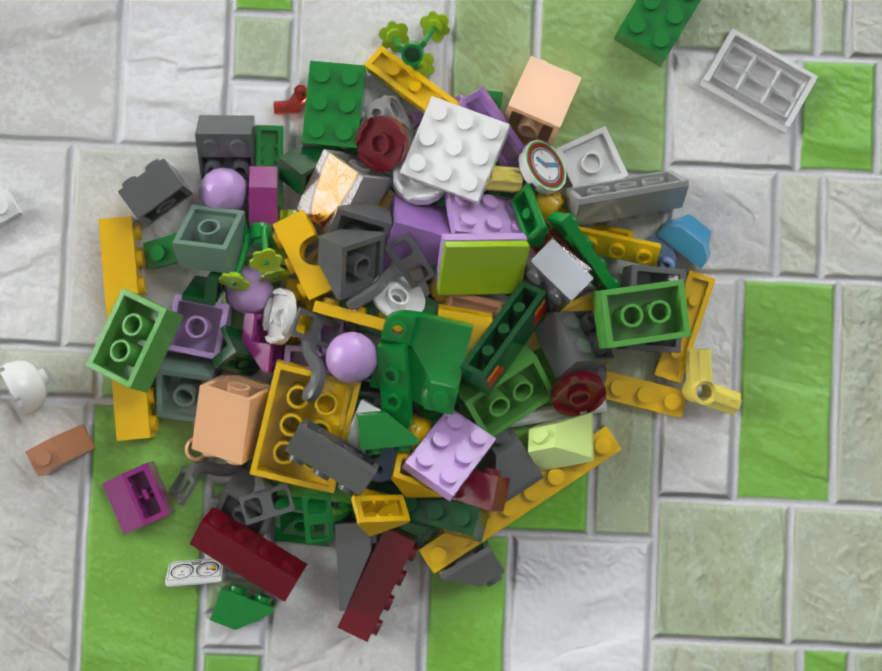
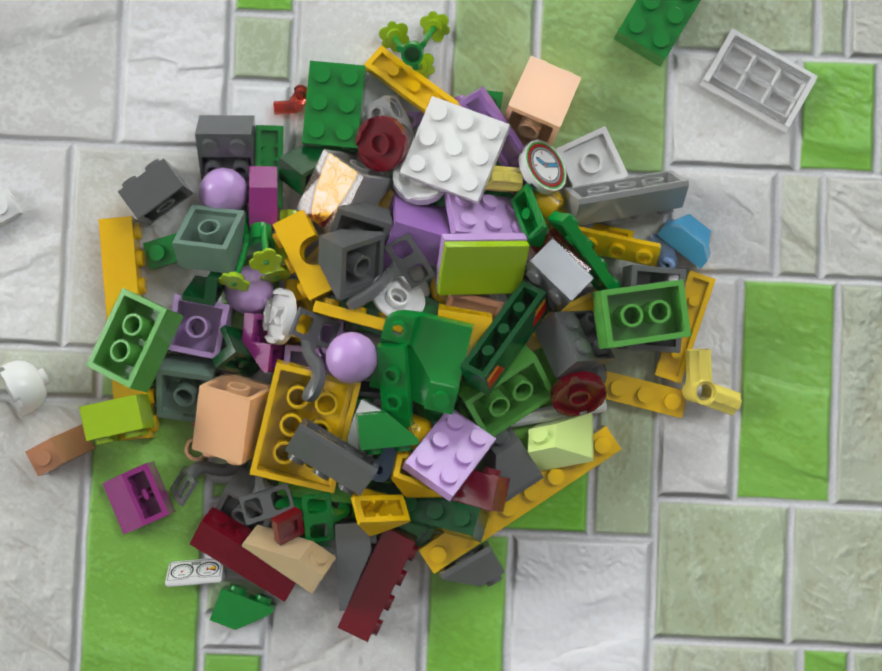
(118, 416): none -> lime brick
(287, 525): none -> dark red plate
(297, 559): none -> tan slope

